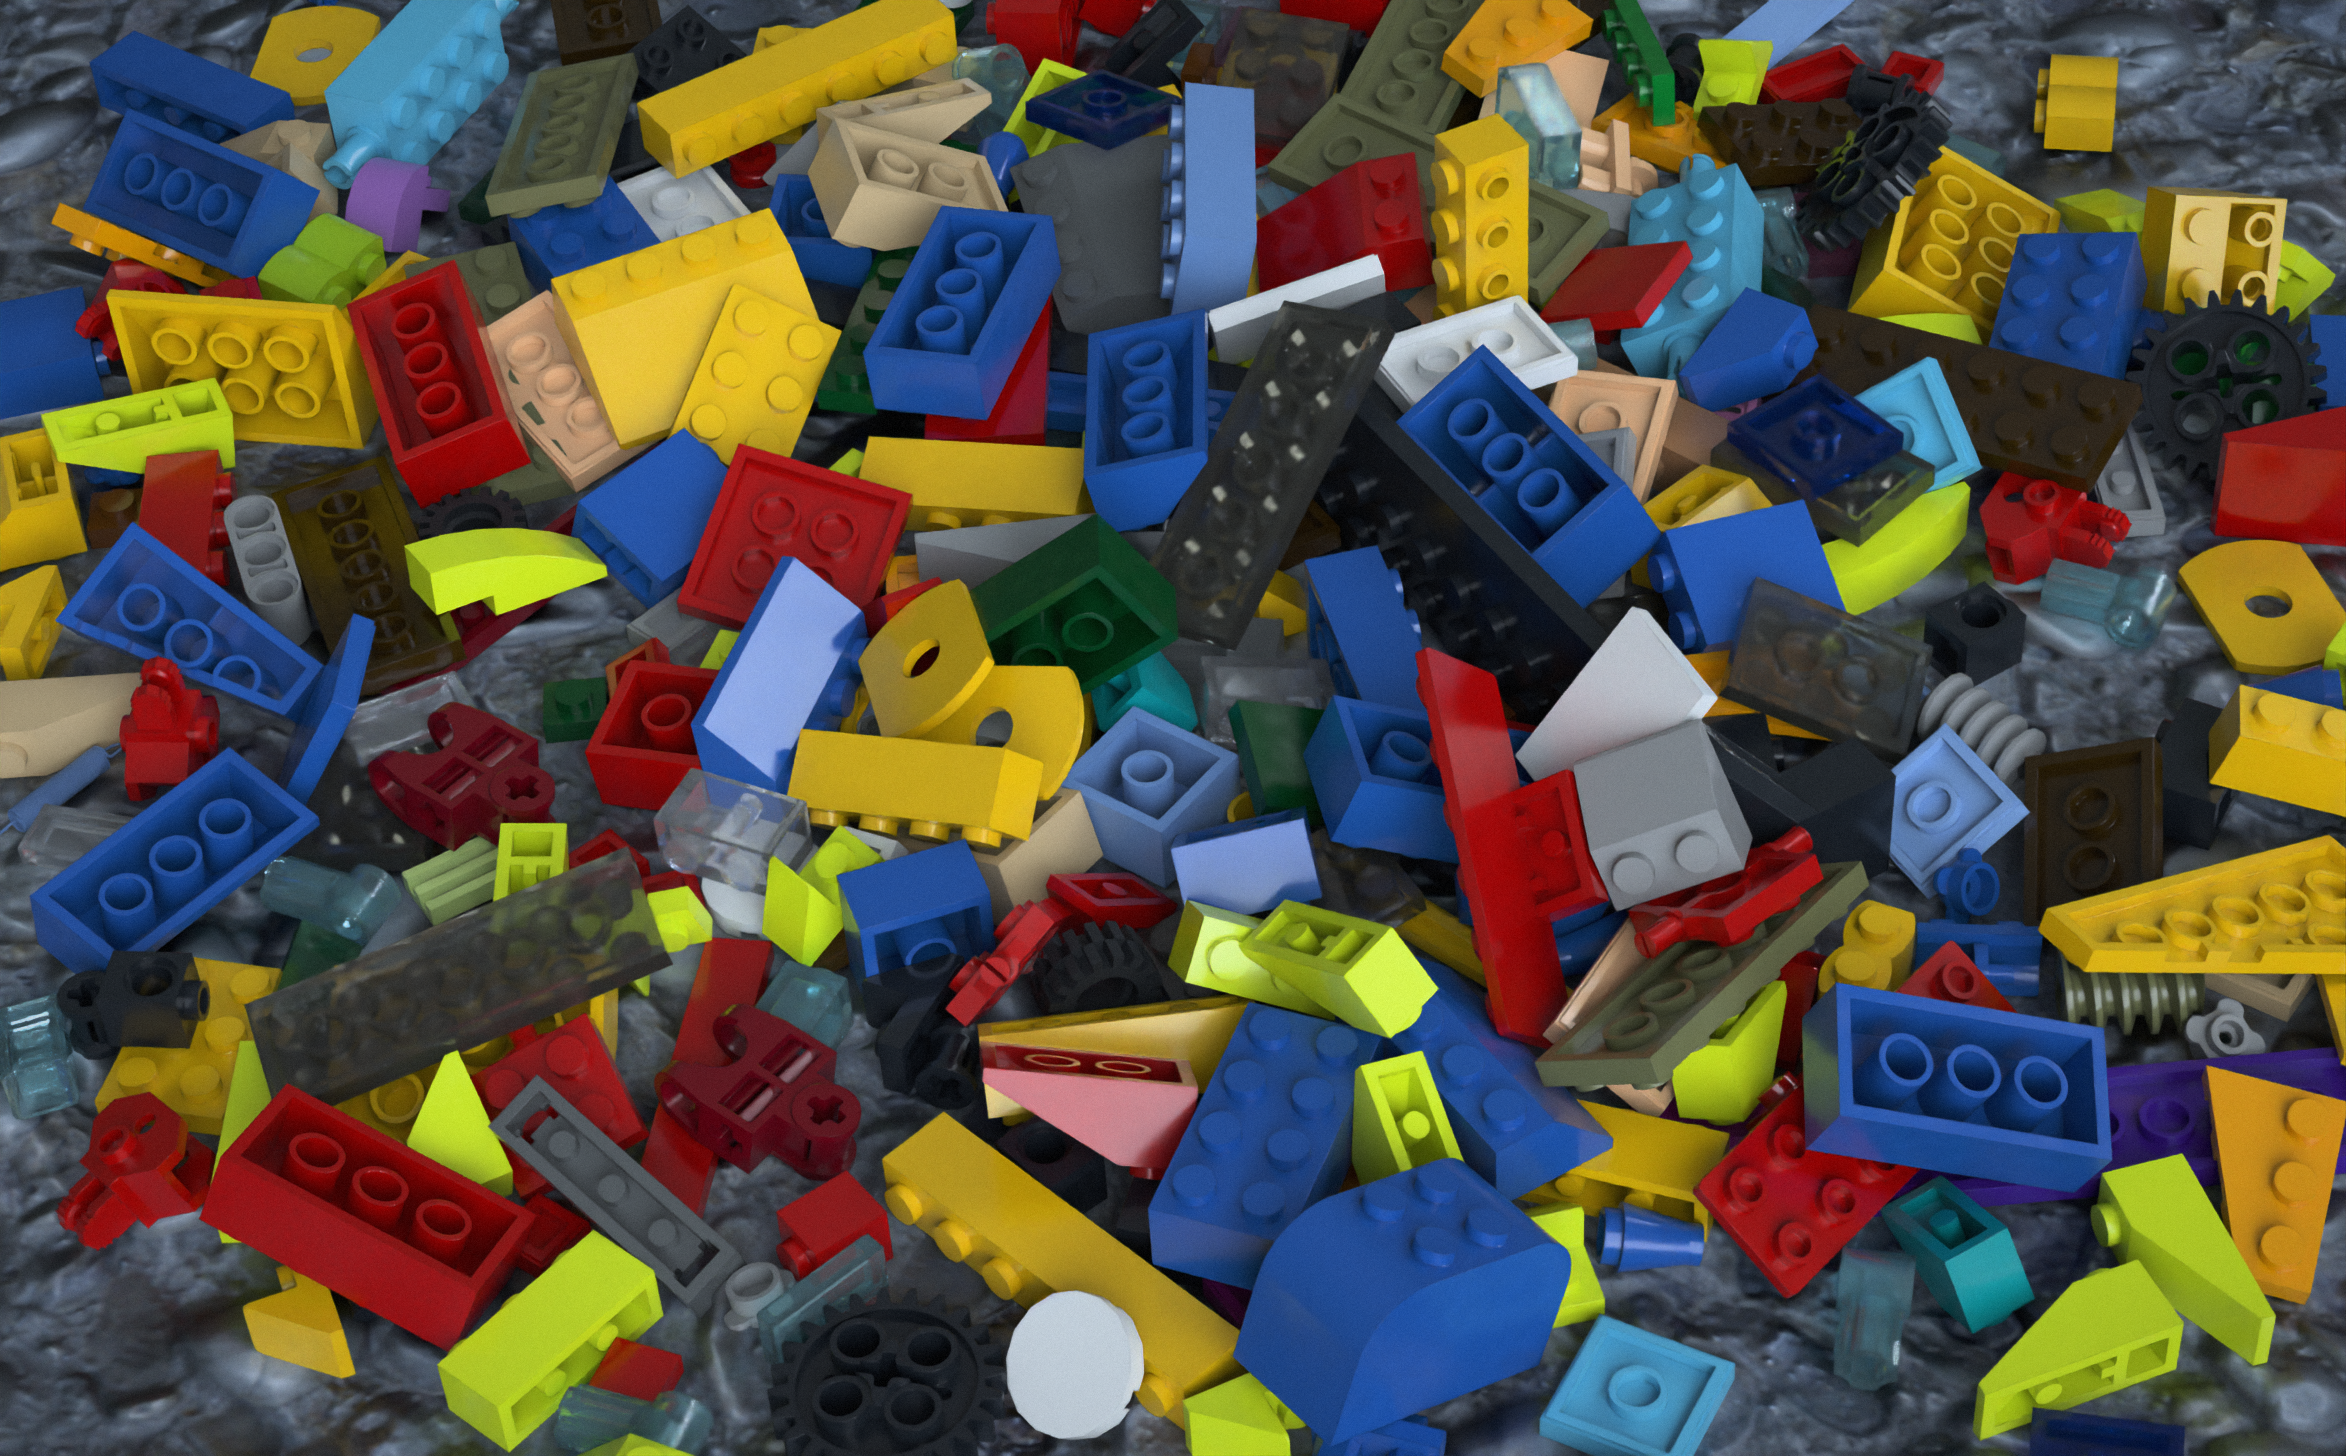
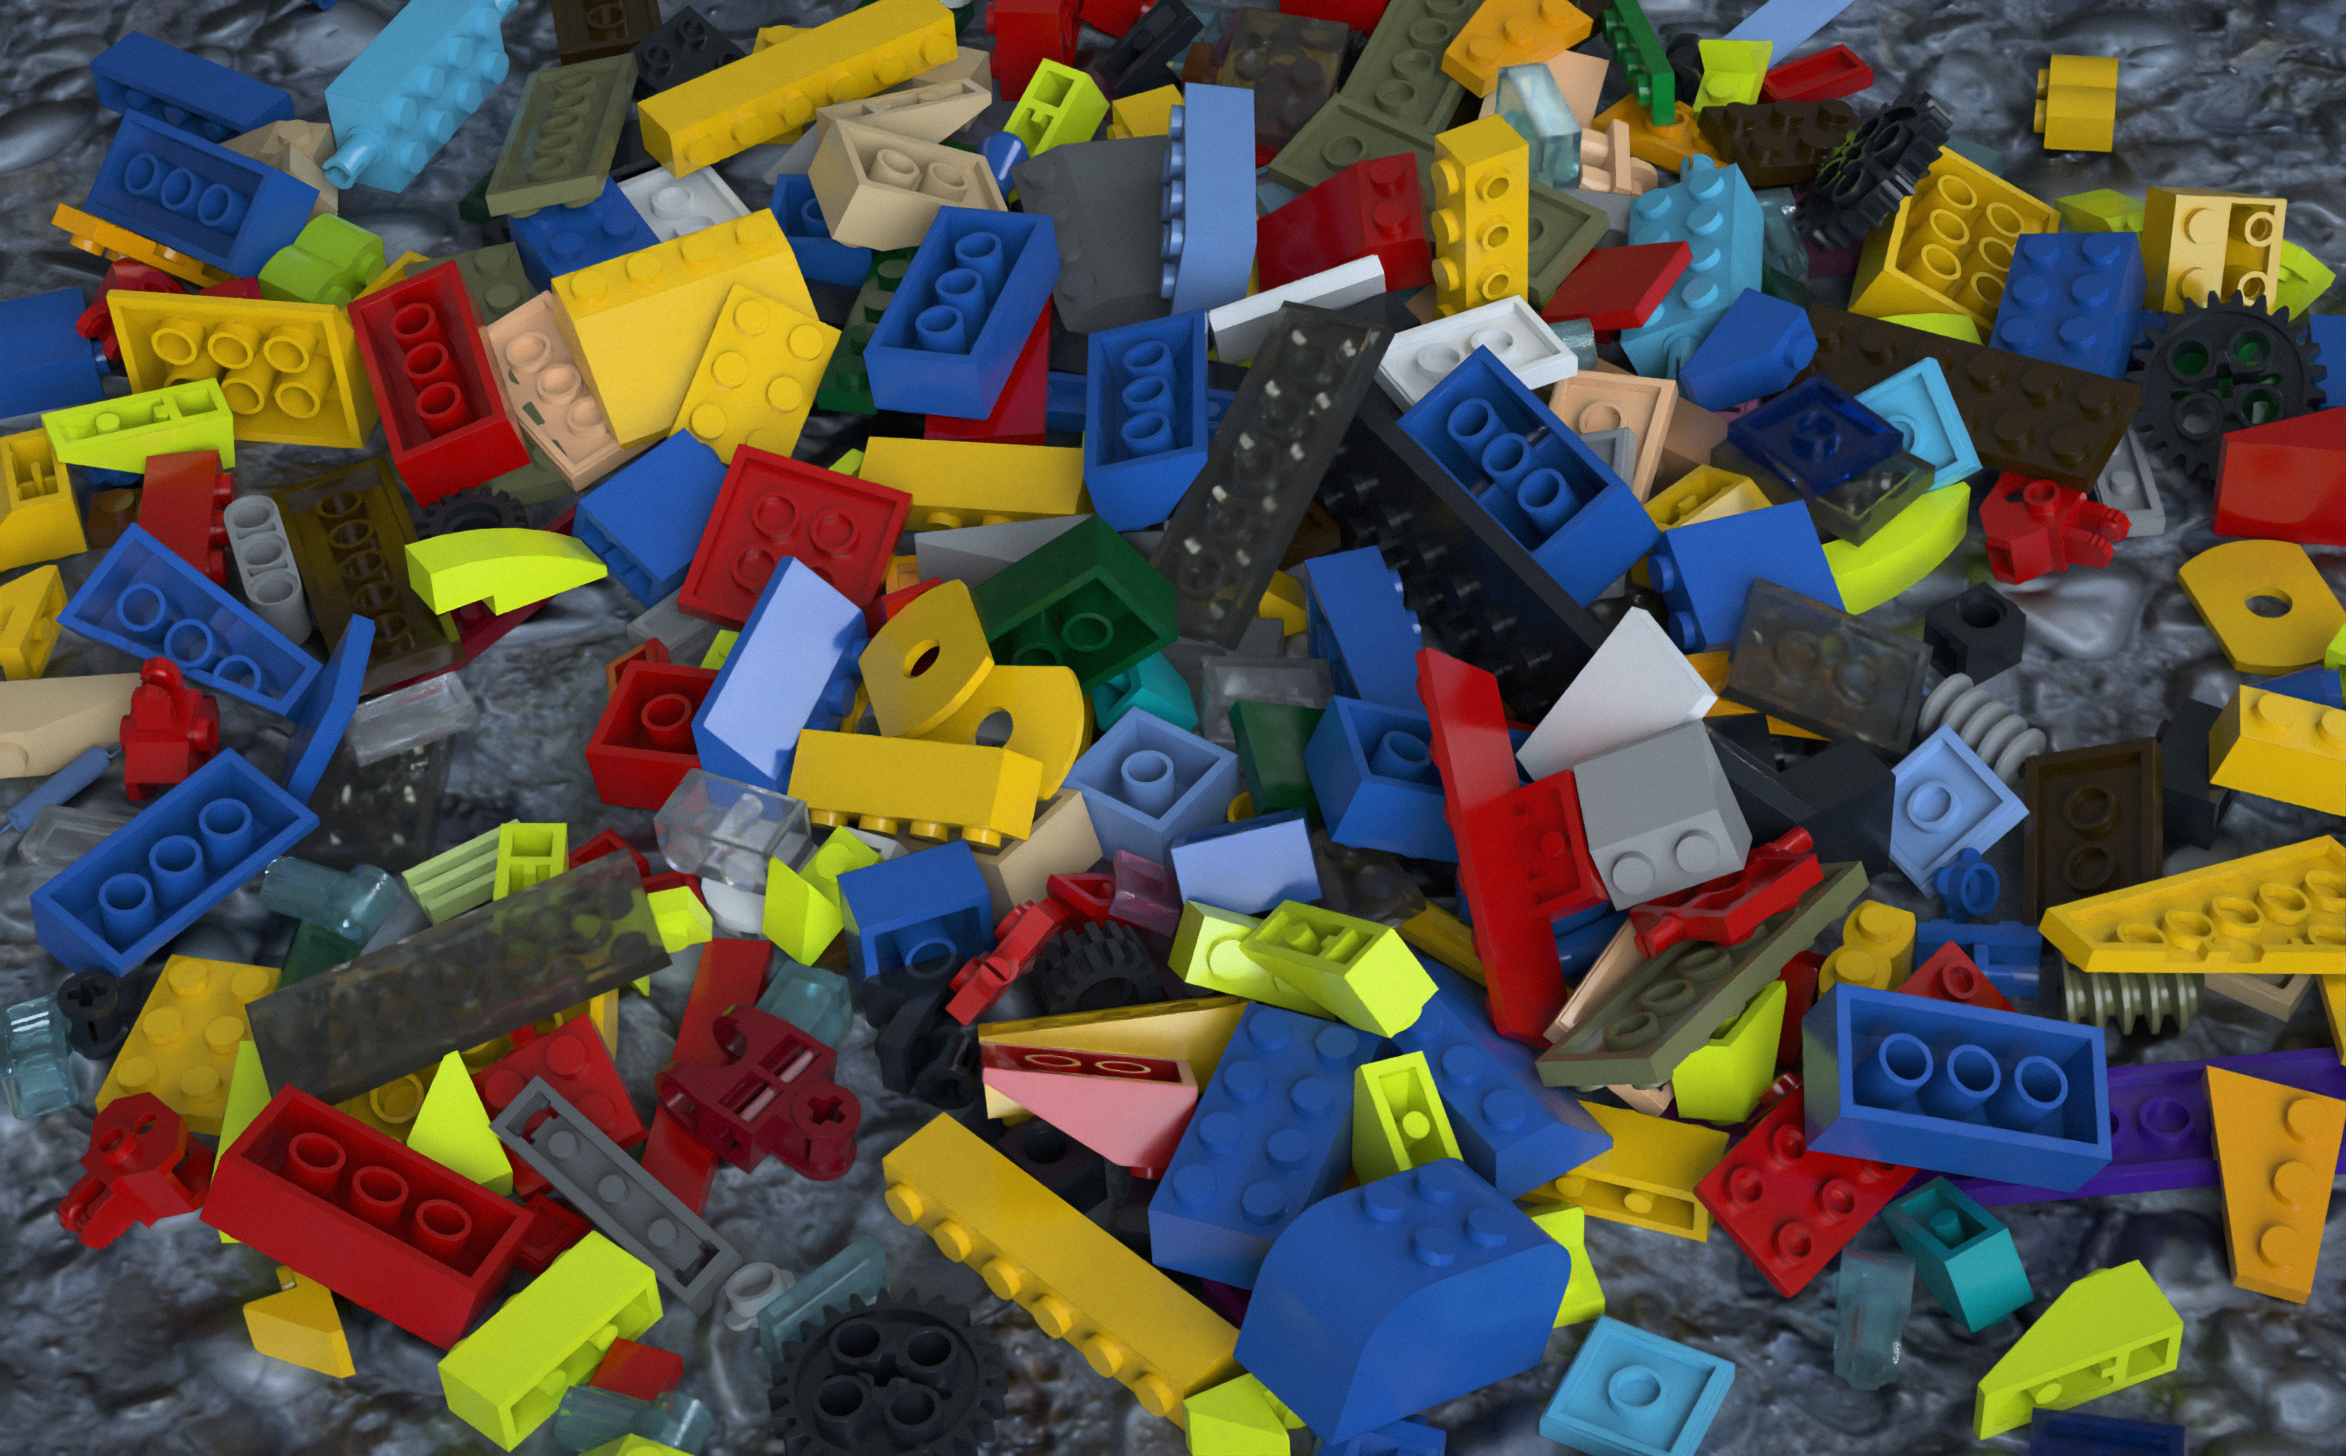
(152, 999): black brick -> none
(334, 28): yellow piece -> none
(391, 199): medium lavender brick -> none
(472, 784): dark red piece -> none
(573, 708): dark green plate -> none
(751, 164): red bush -> none
(828, 1222): red brick -> none
(999, 71): clear light blue piece -> none
(1074, 1365): white tile -> none
(1102, 109): clear blue tile -> none
(1143, 893): none -> clear pink tile
(1644, 1239): blue cone -> none
(1872, 89): black bush -> none
(1927, 72): red tile -> none
(2126, 605): clear light blue piece -> none
(2171, 1227): neon yellow slope -> none
(2226, 1018): light grey plate -> none

